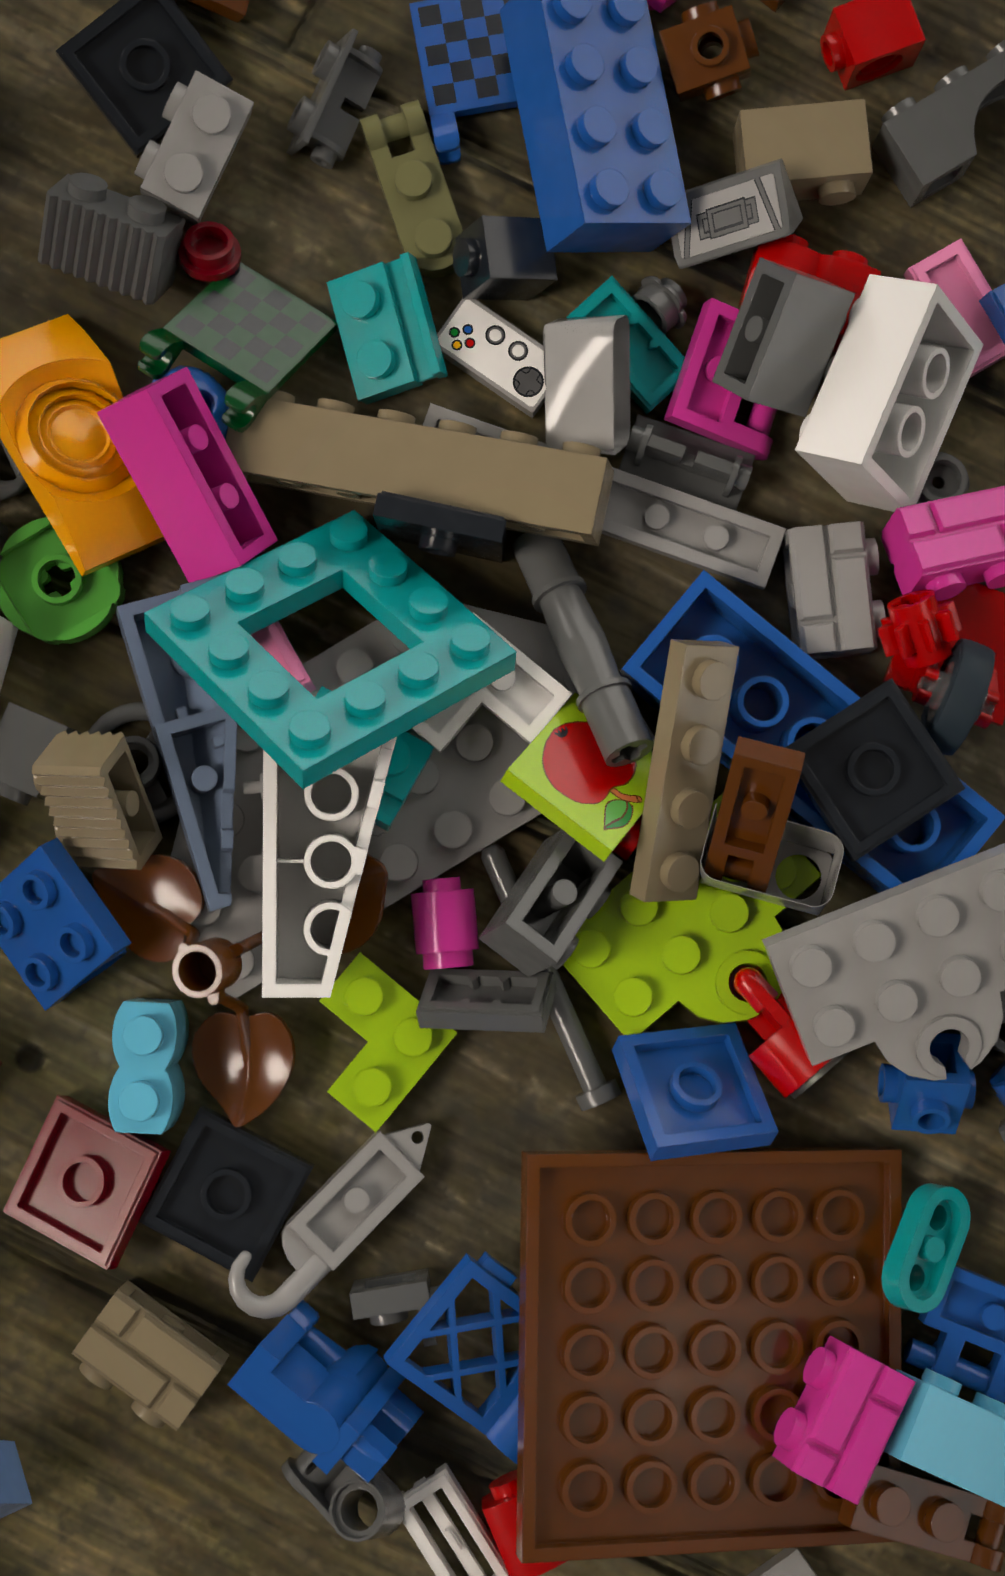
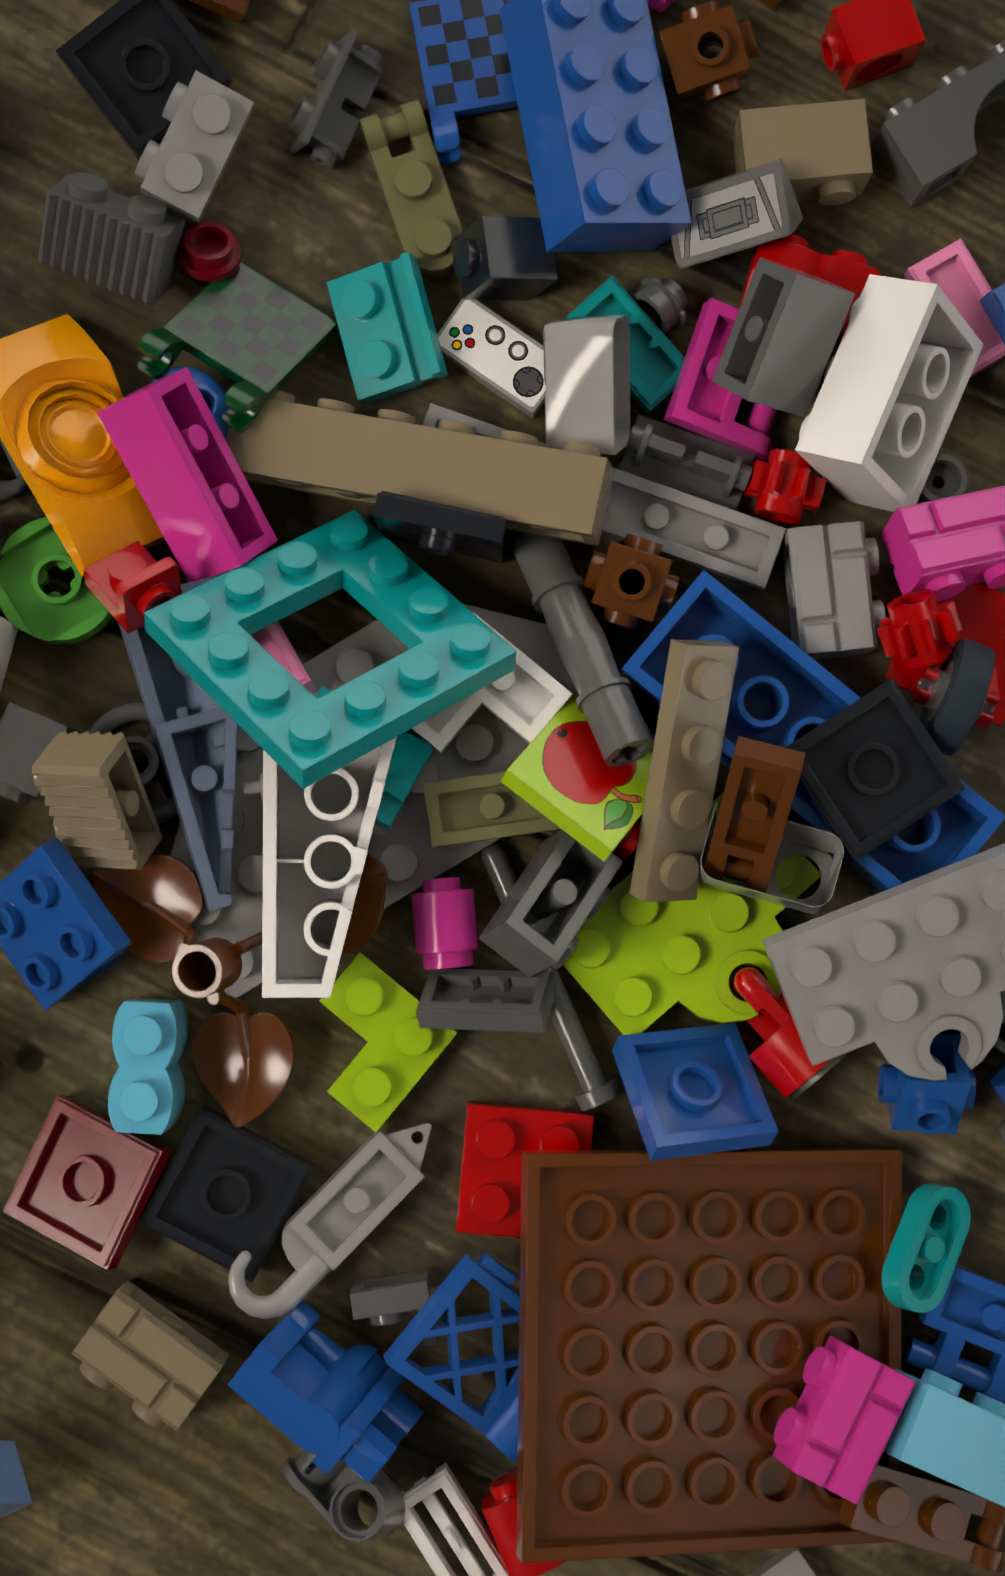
(132, 584): none -> red bracket
(479, 811): none -> olive plate
(493, 1158): none -> red plate
(658, 584): none -> reddish brown brick
(784, 487): none -> red gear

